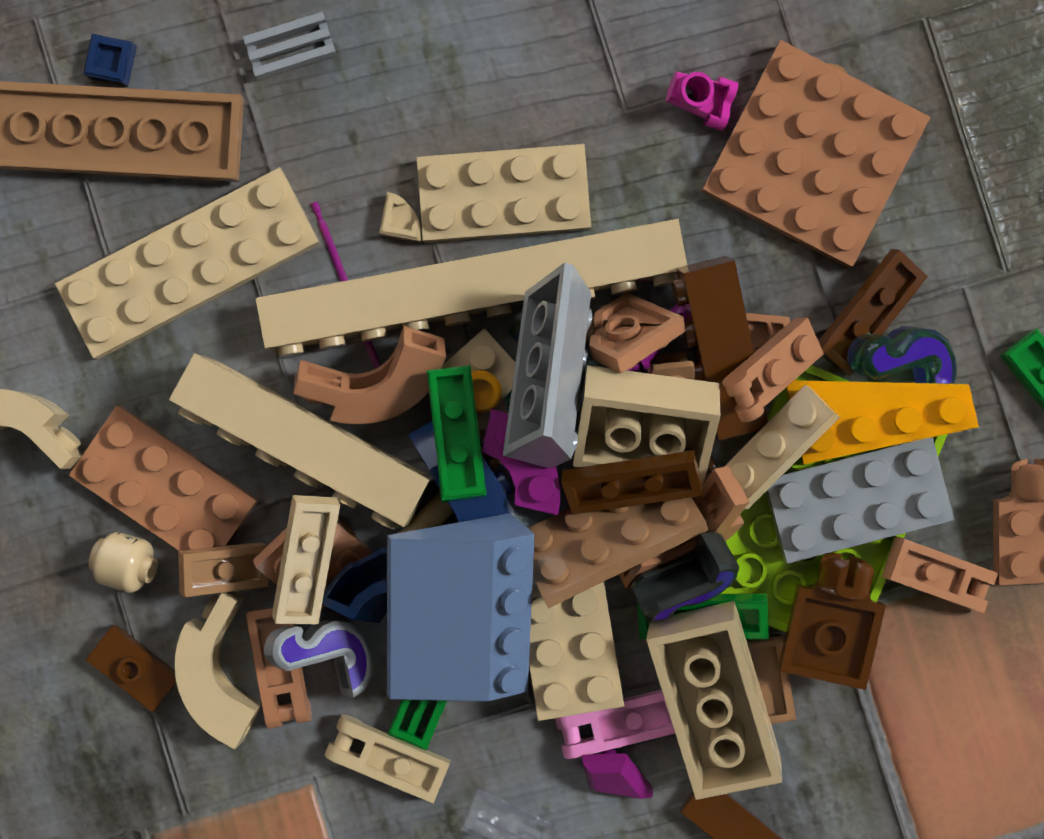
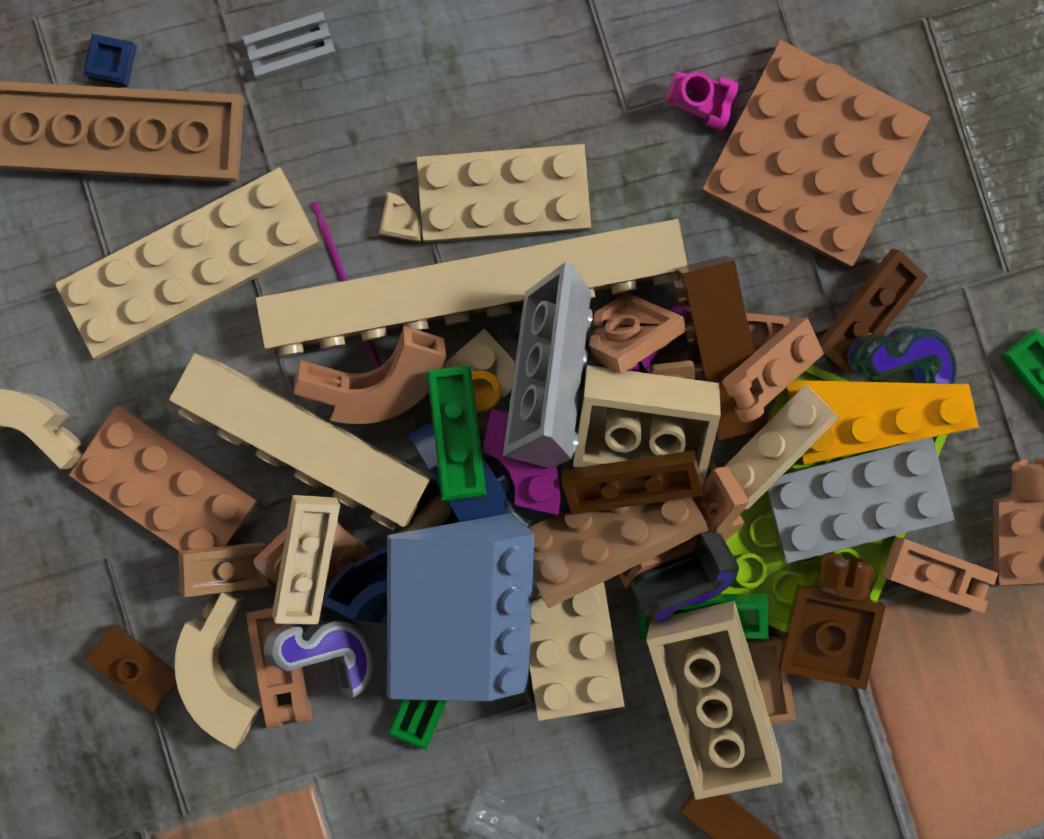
(123, 562): tan head -> none
(388, 759): tan plate -> none
(615, 775): magenta piece -> none
(640, 720): bright pink plate -> none

